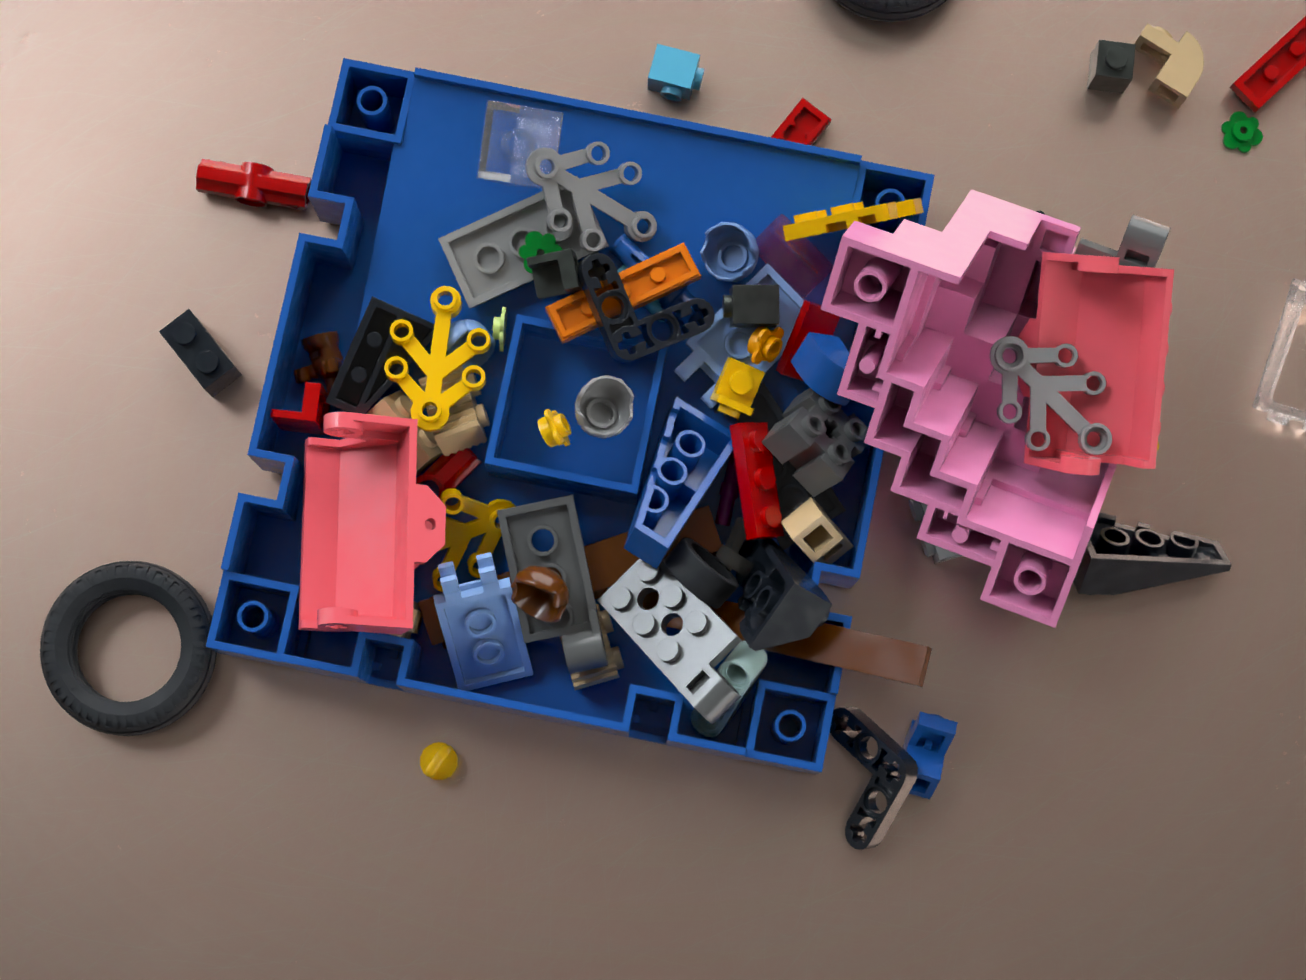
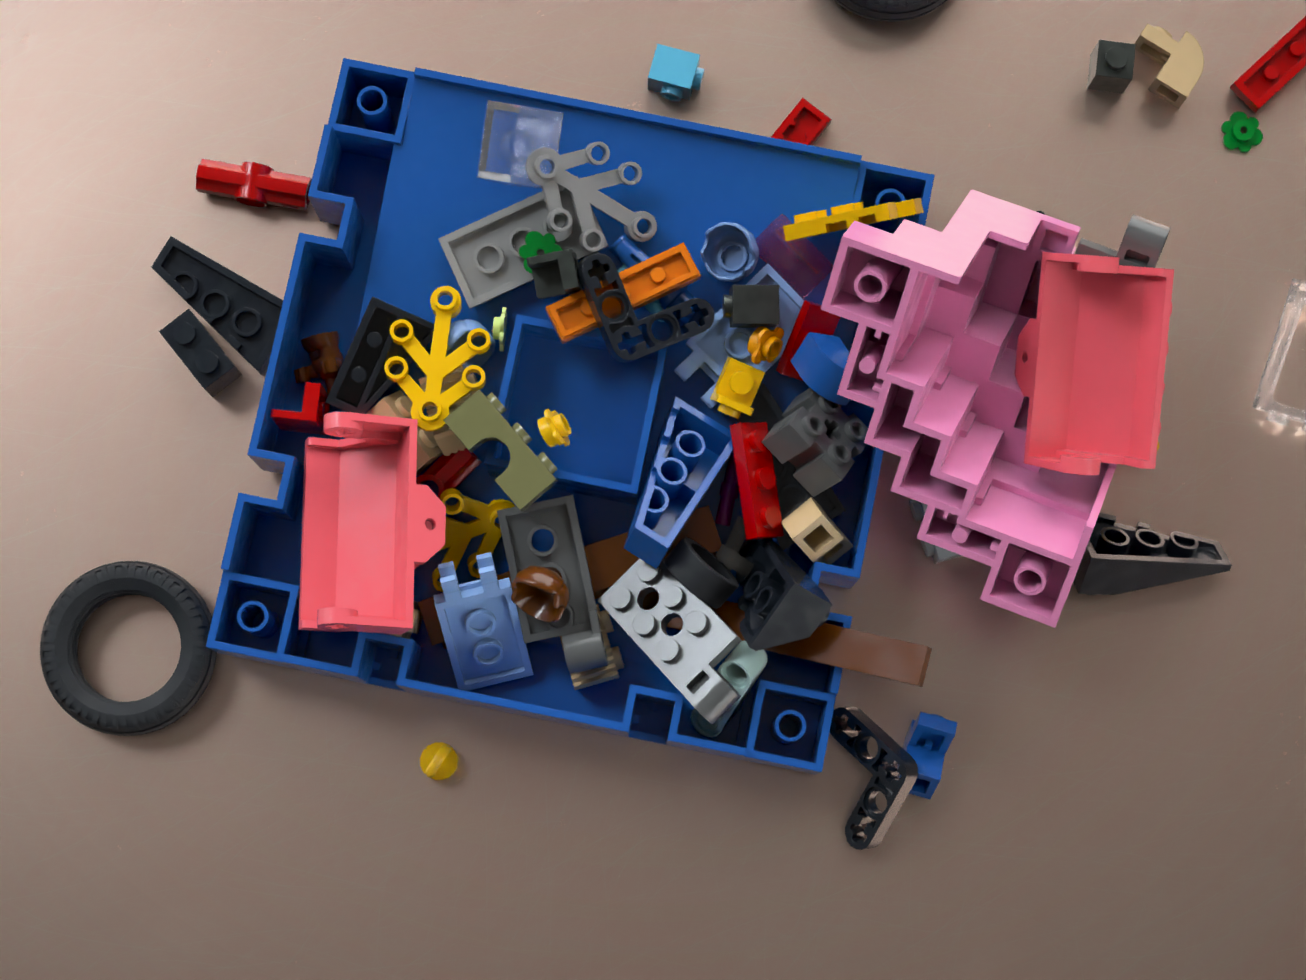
(228, 302): none -> black wing
(482, 421): none -> olive arch
(604, 407): light grey hair -> none
(1045, 391): light grey plant -> none

